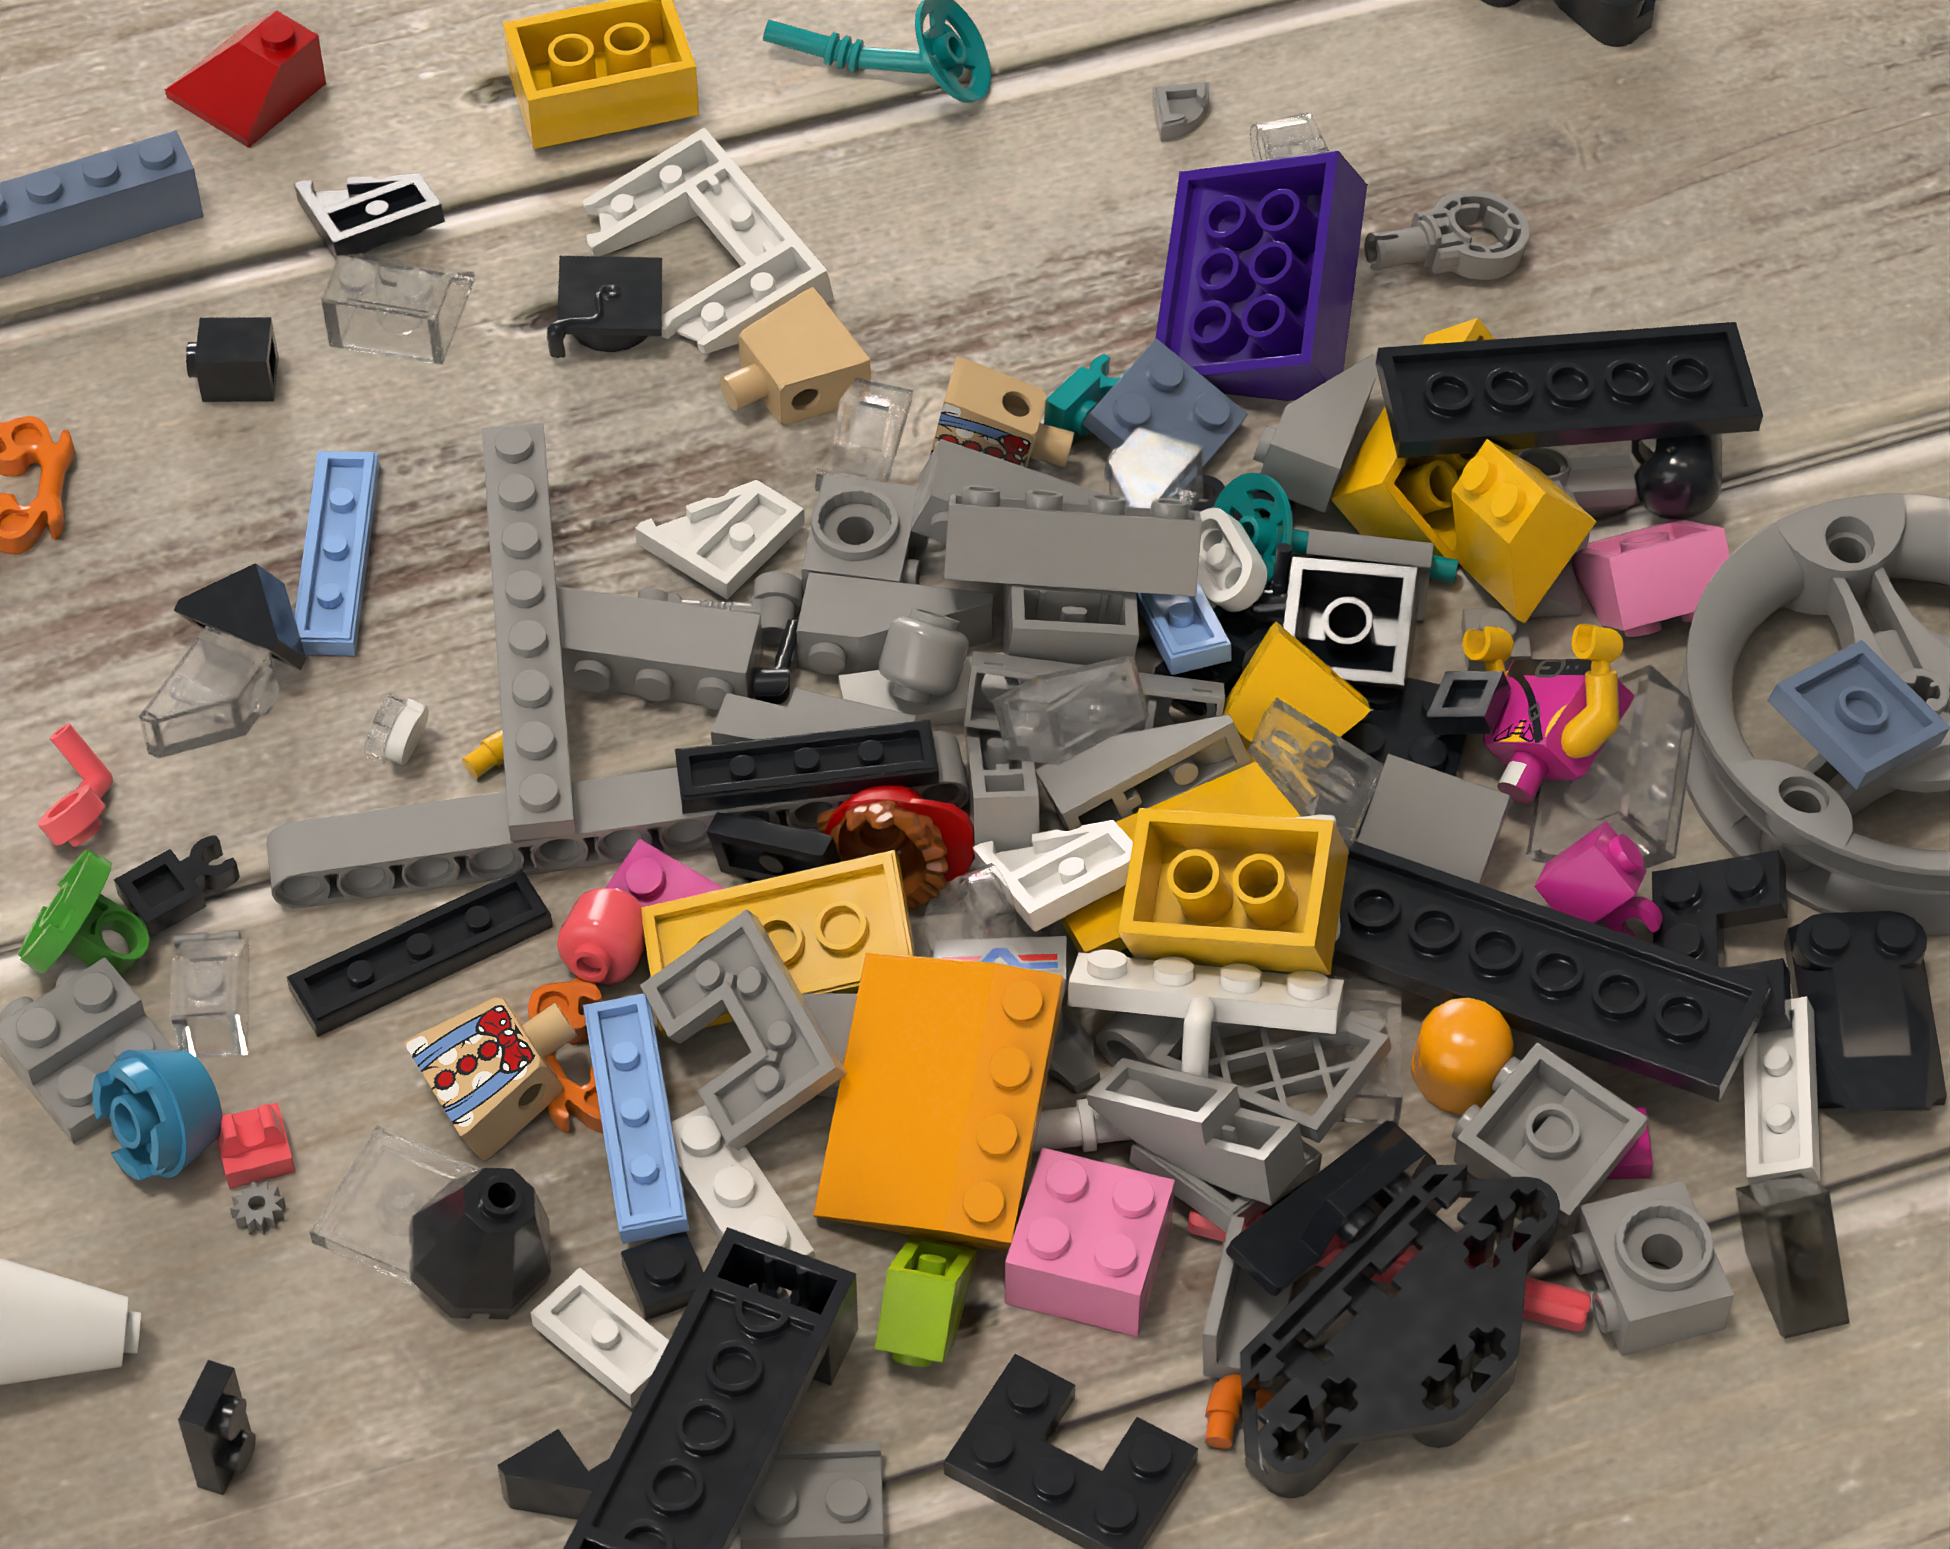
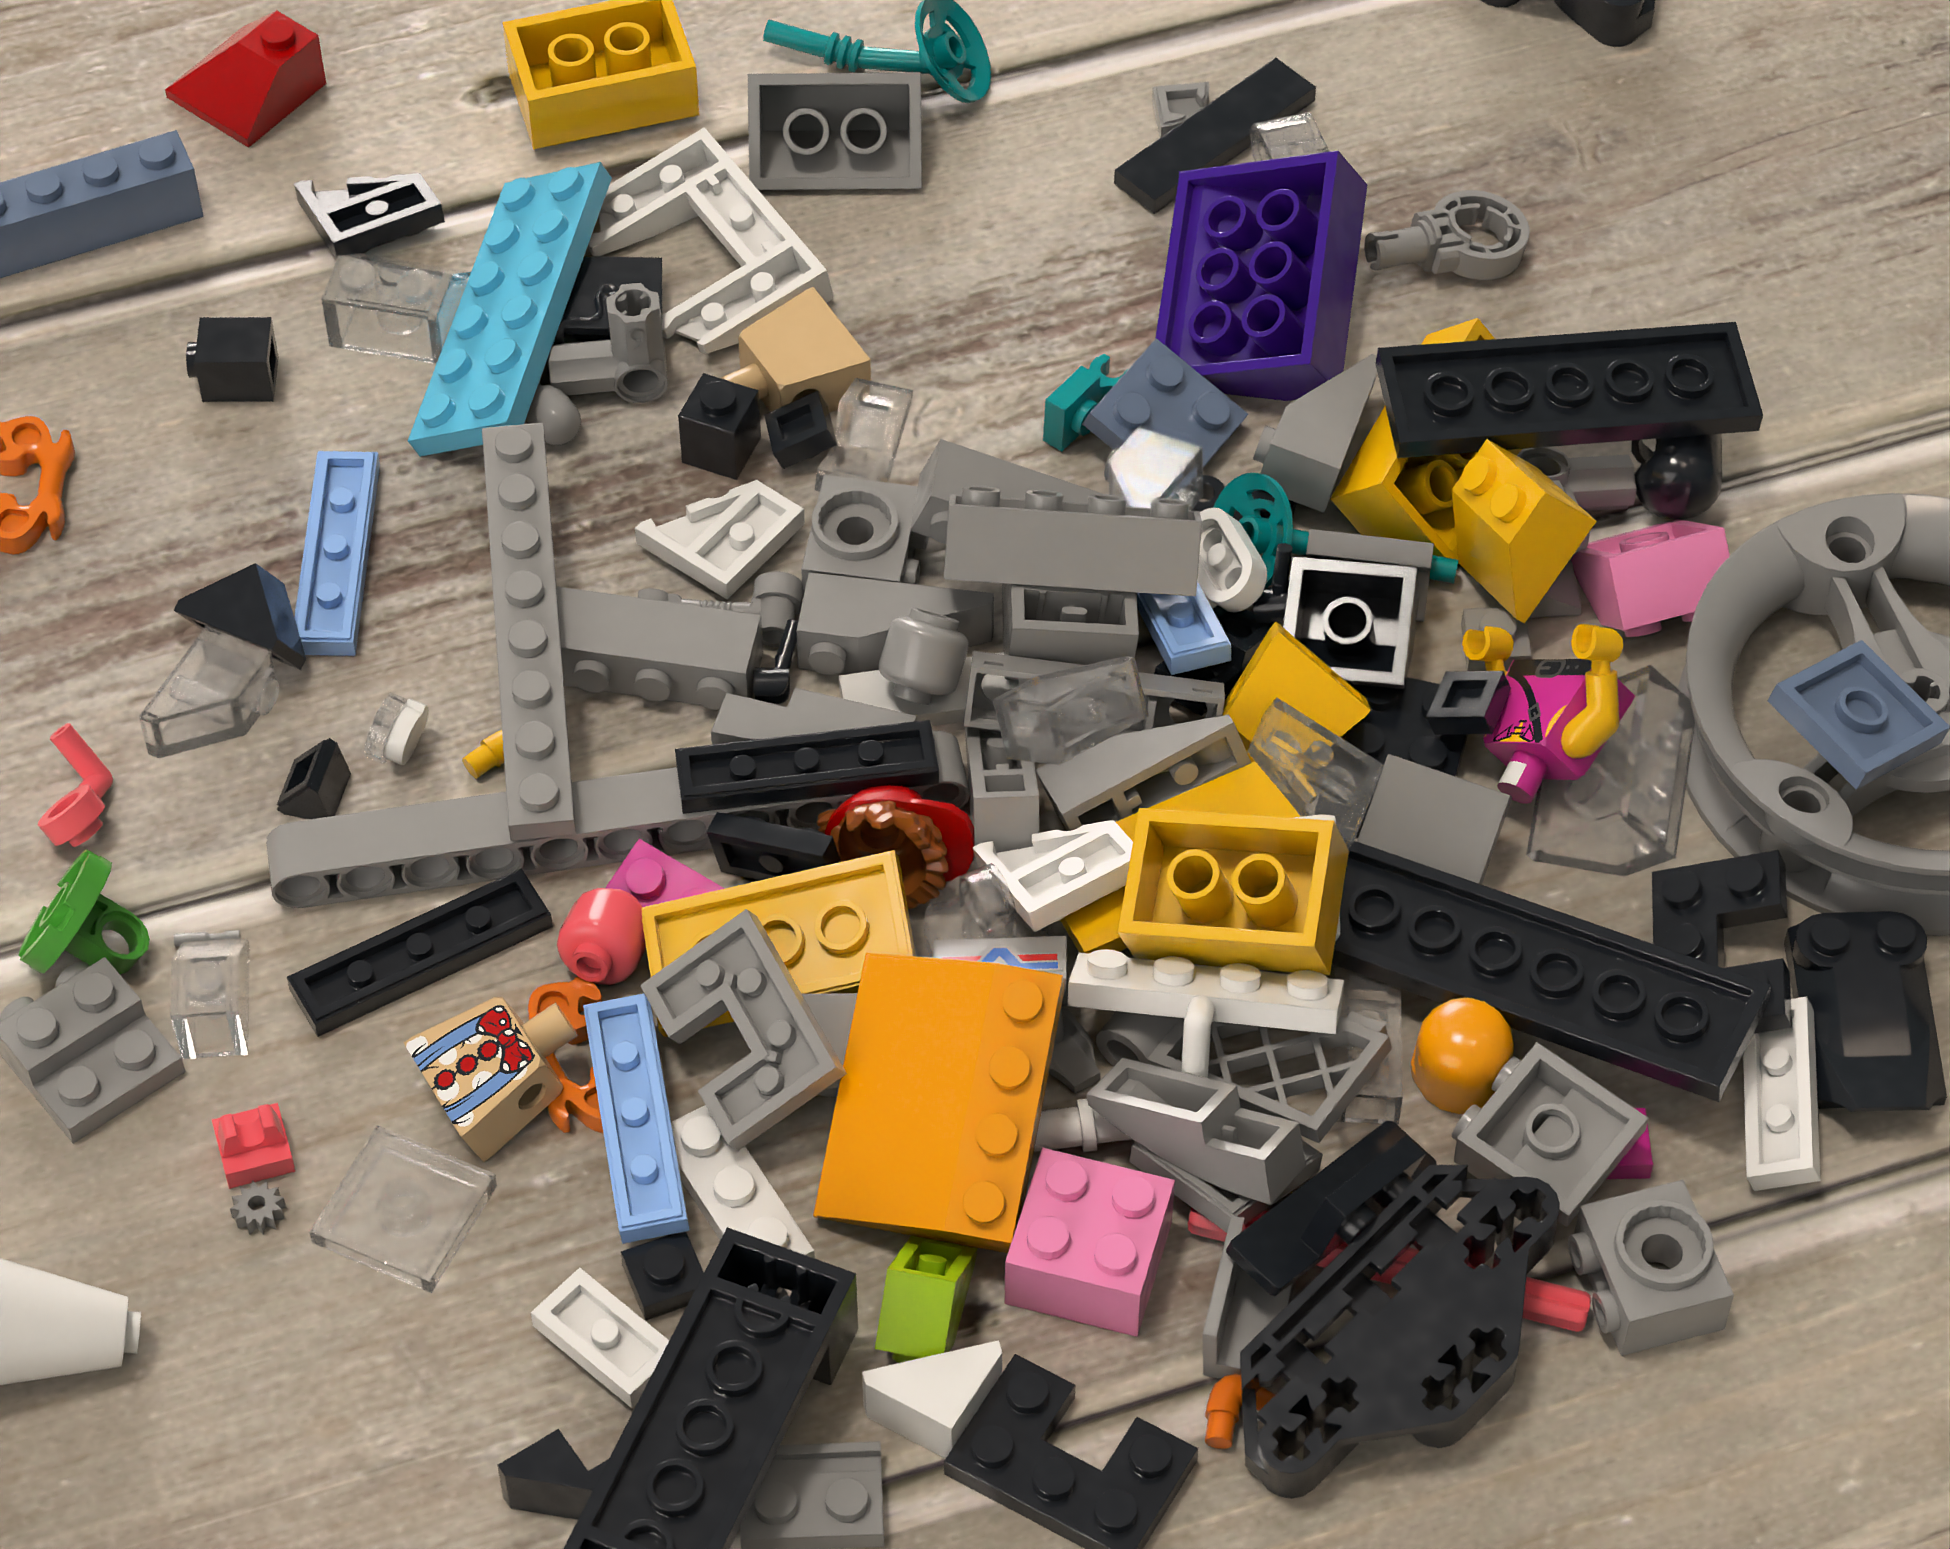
(159, 1110): dark azure cone -> none
(171, 889): black plate -> none
(217, 1428): black plate -> none
(315, 782): none -> black slope
(481, 1245): black cone -> none
(510, 308): none -> medium azure plate
(556, 413): none -> light grey cylinder
(628, 362): none -> light grey piece
(719, 426): none -> black brick
(800, 430): none -> black plate
(835, 131): none -> light grey slope
(932, 1395): none -> white slope
(999, 417): tan torso -> none
(1213, 133): none -> black tile
(1599, 880): dark pink brick -> none
(1794, 1253): clear smoke slope -> none

